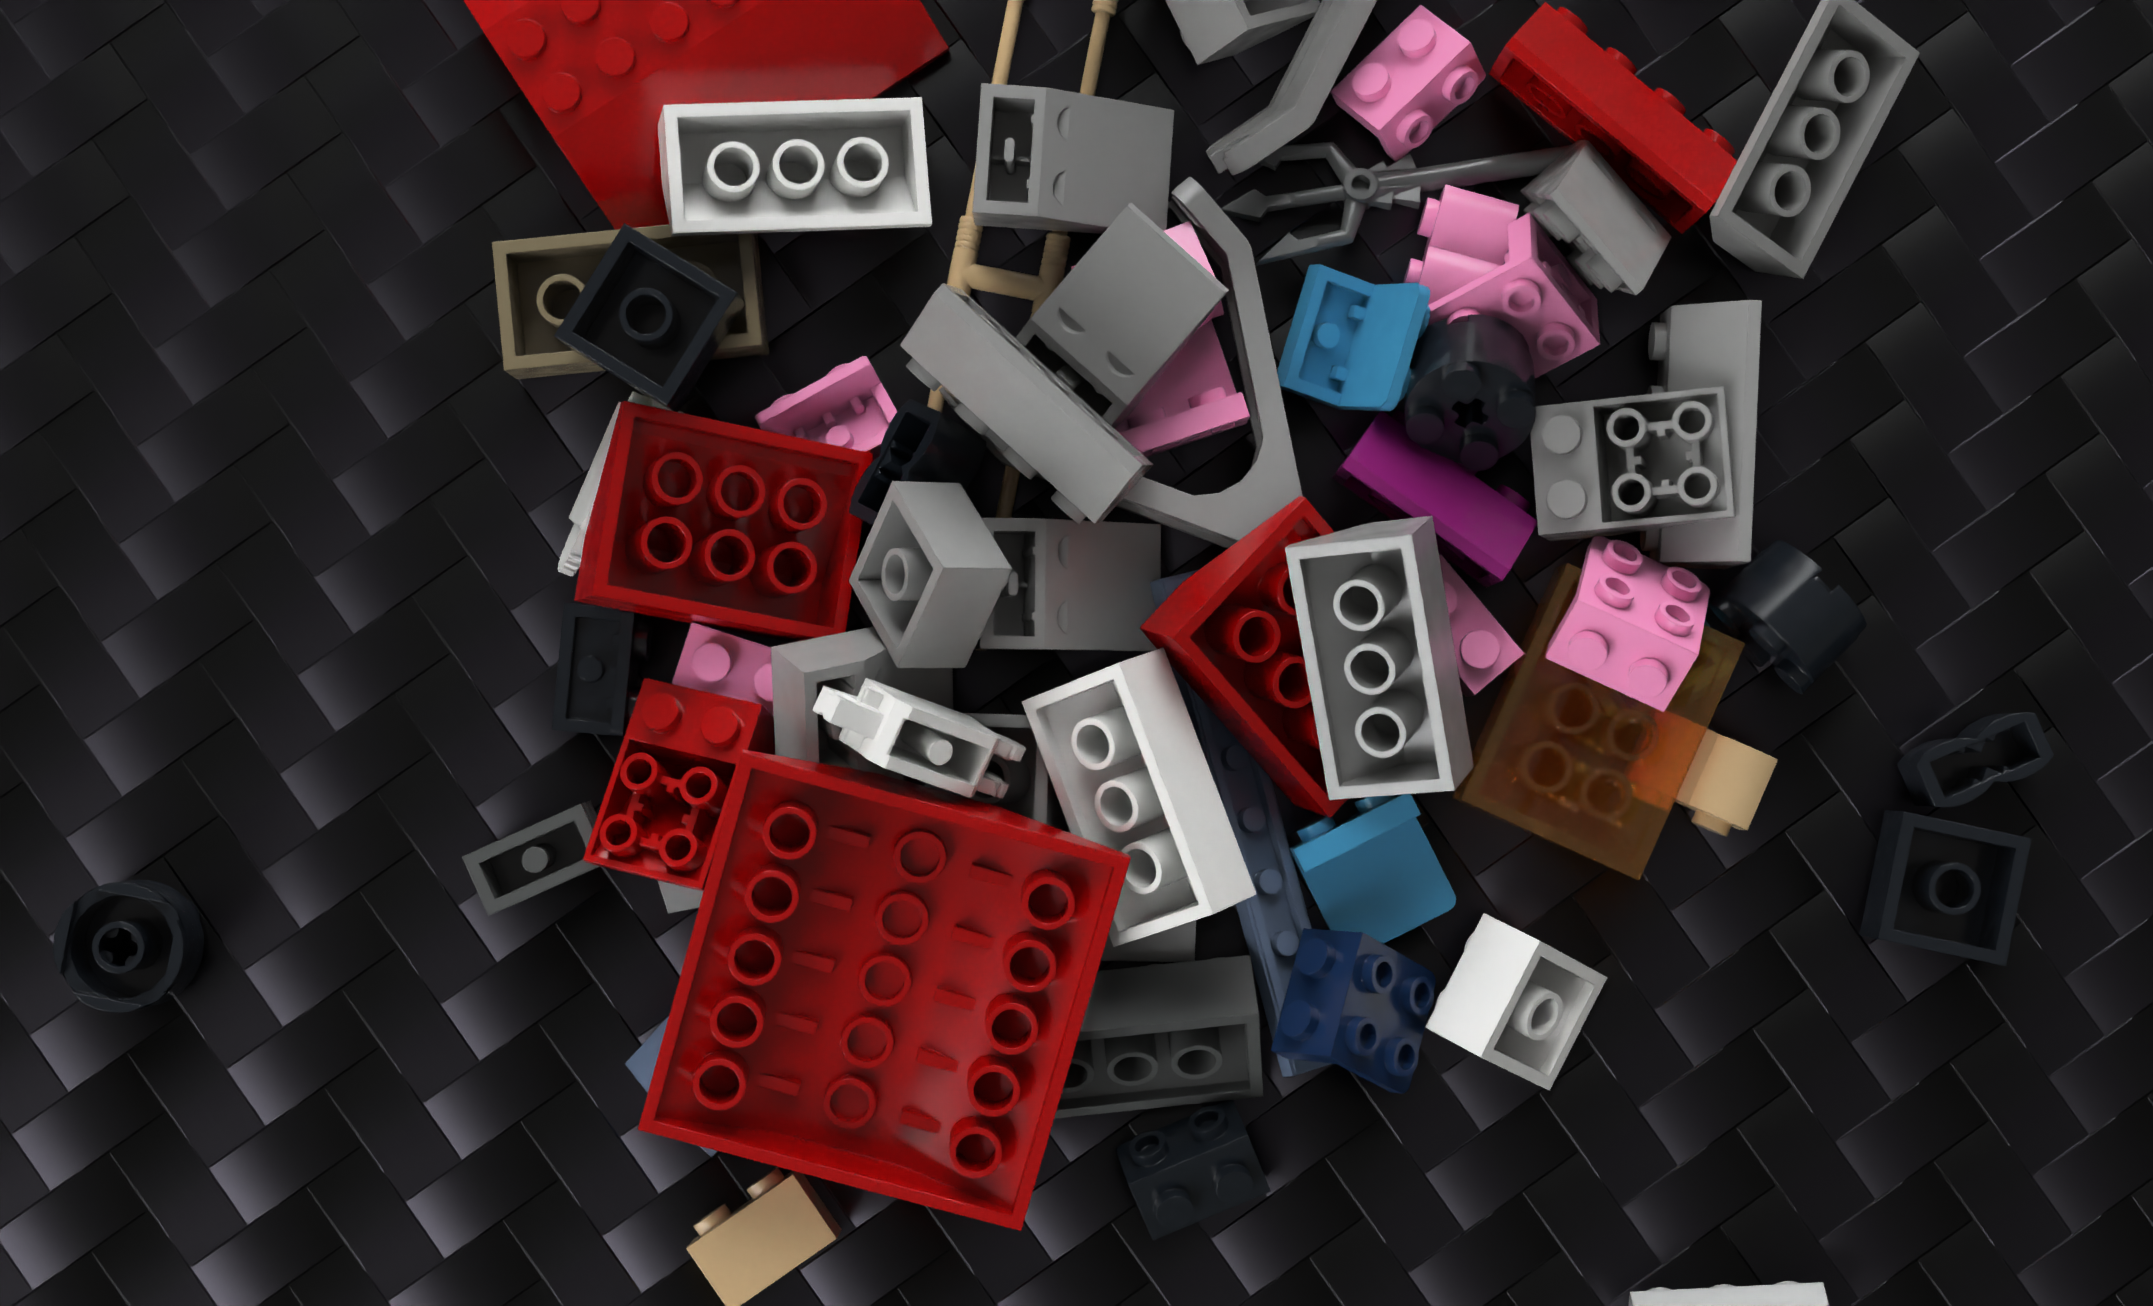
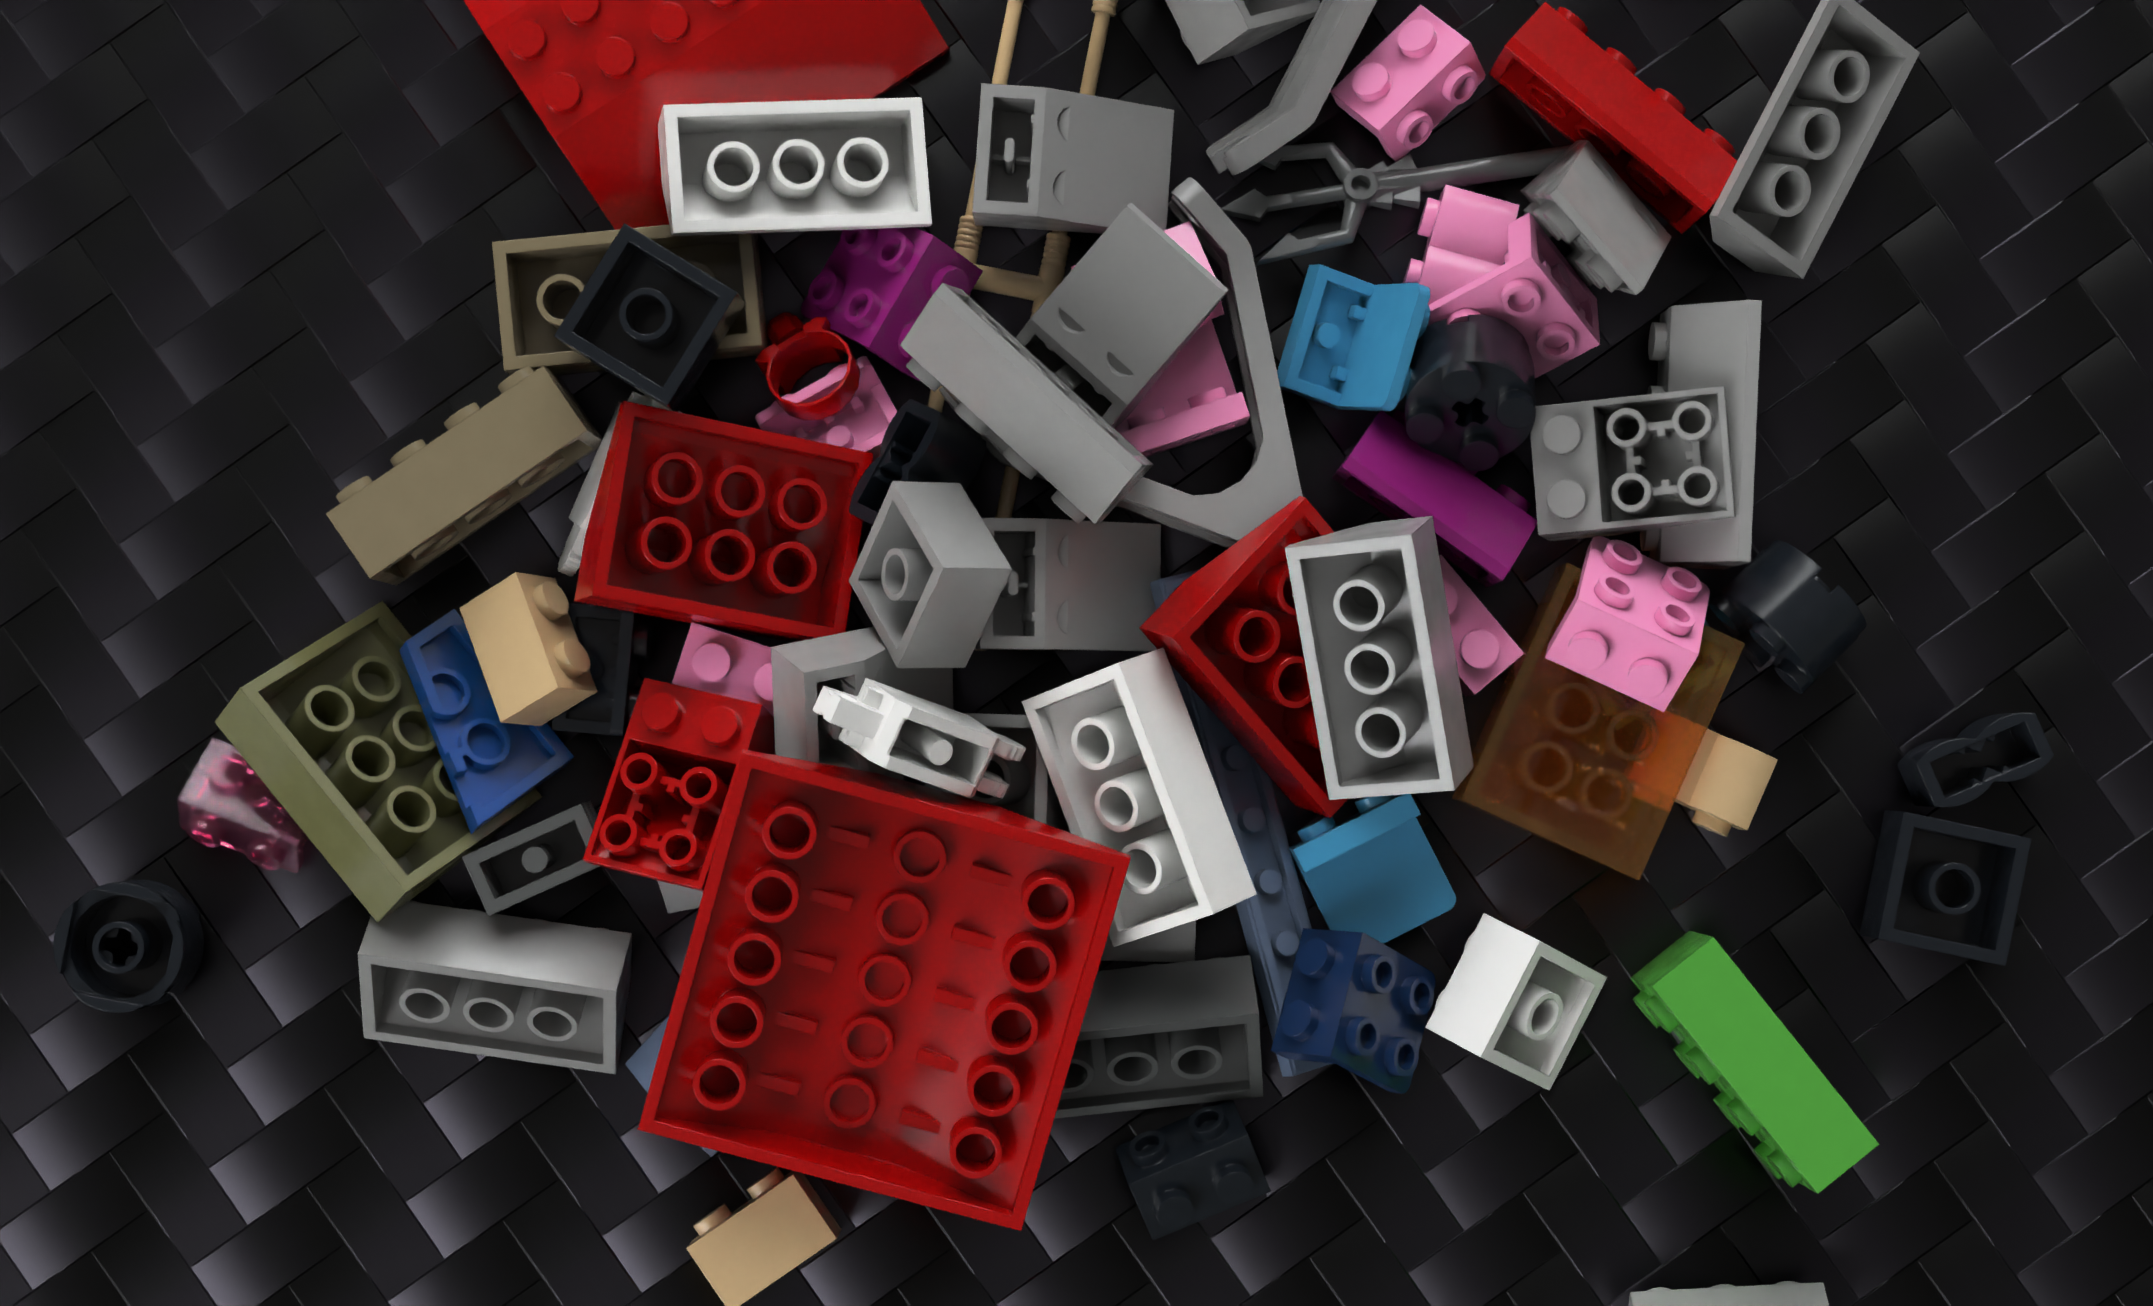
(234, 808): none -> clear pink bracket
(357, 762): none -> olive slope
(464, 476): none -> dark tan brick
(484, 759): none -> blue wing
(496, 986): none -> light grey slope
(528, 649): none -> tan brick
(797, 350): none -> red piece
(882, 283): none -> magenta bracket
(1754, 1062): none -> bright green brick

